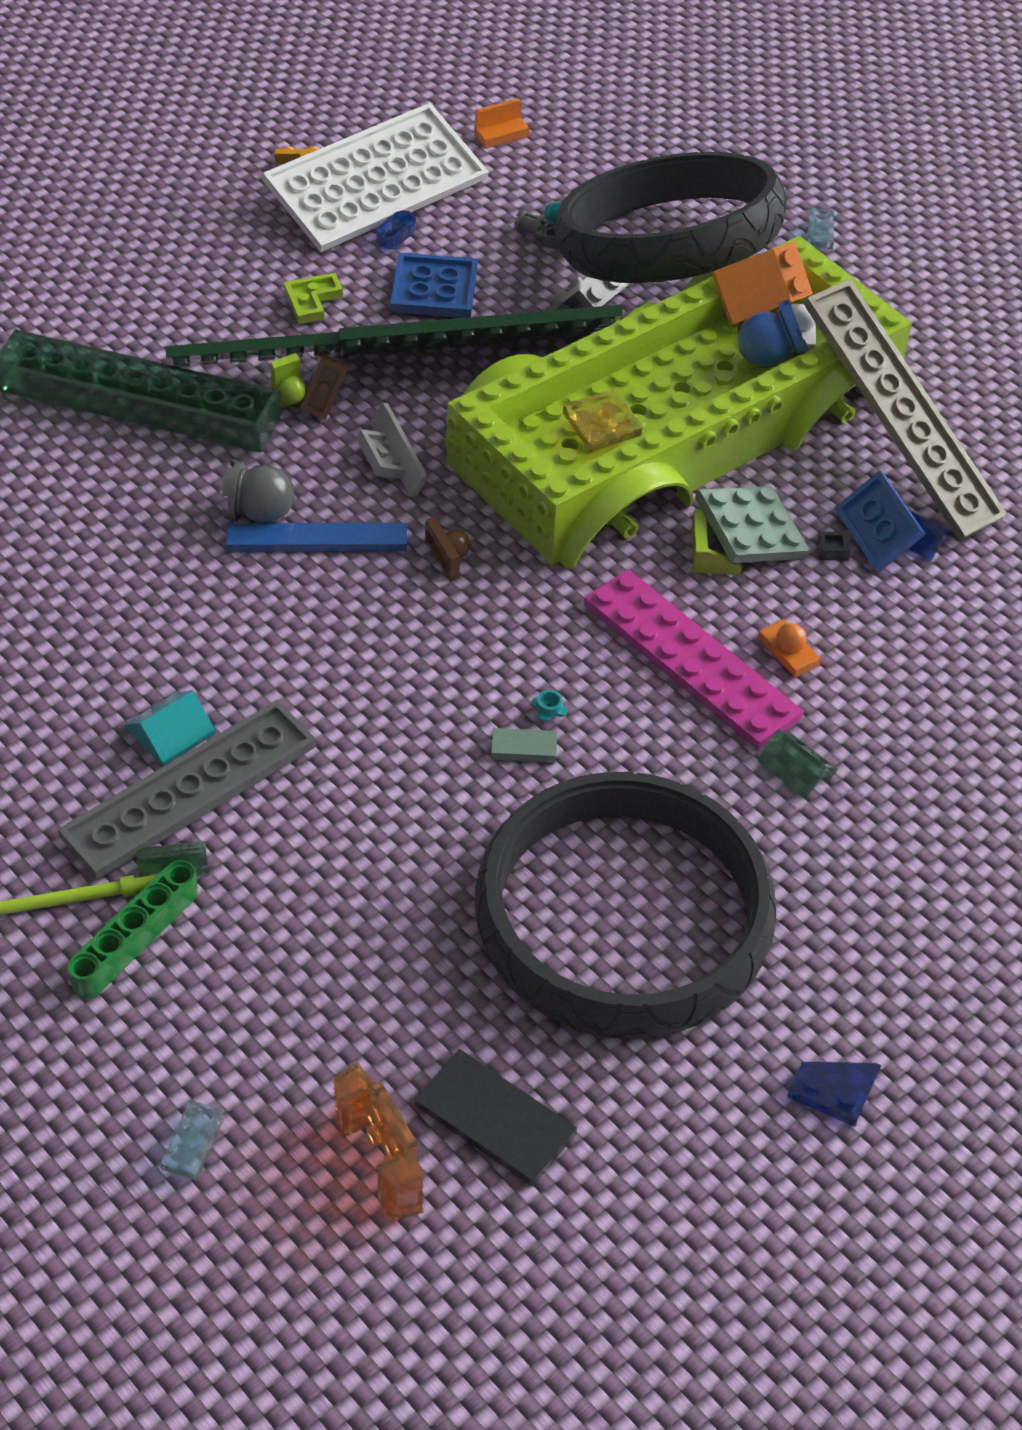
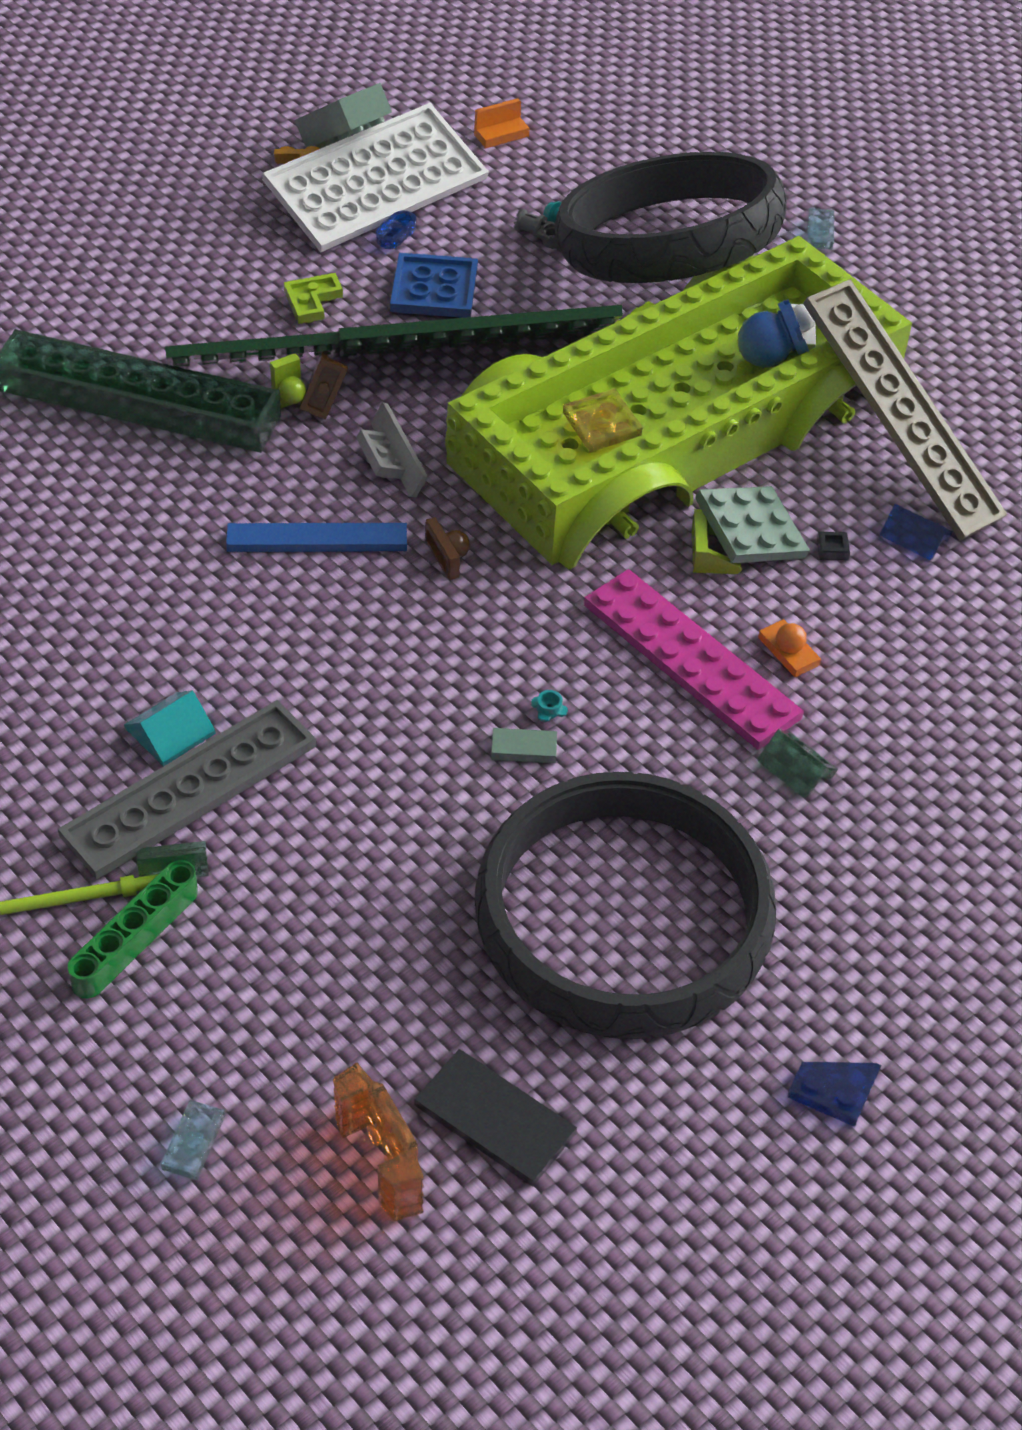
(259, 493): dark grey tile -> none
(344, 117): none -> sand green brick
(589, 292): light grey bracket -> none
(762, 282): orange slope -> none
(879, 521): blue plate -> none

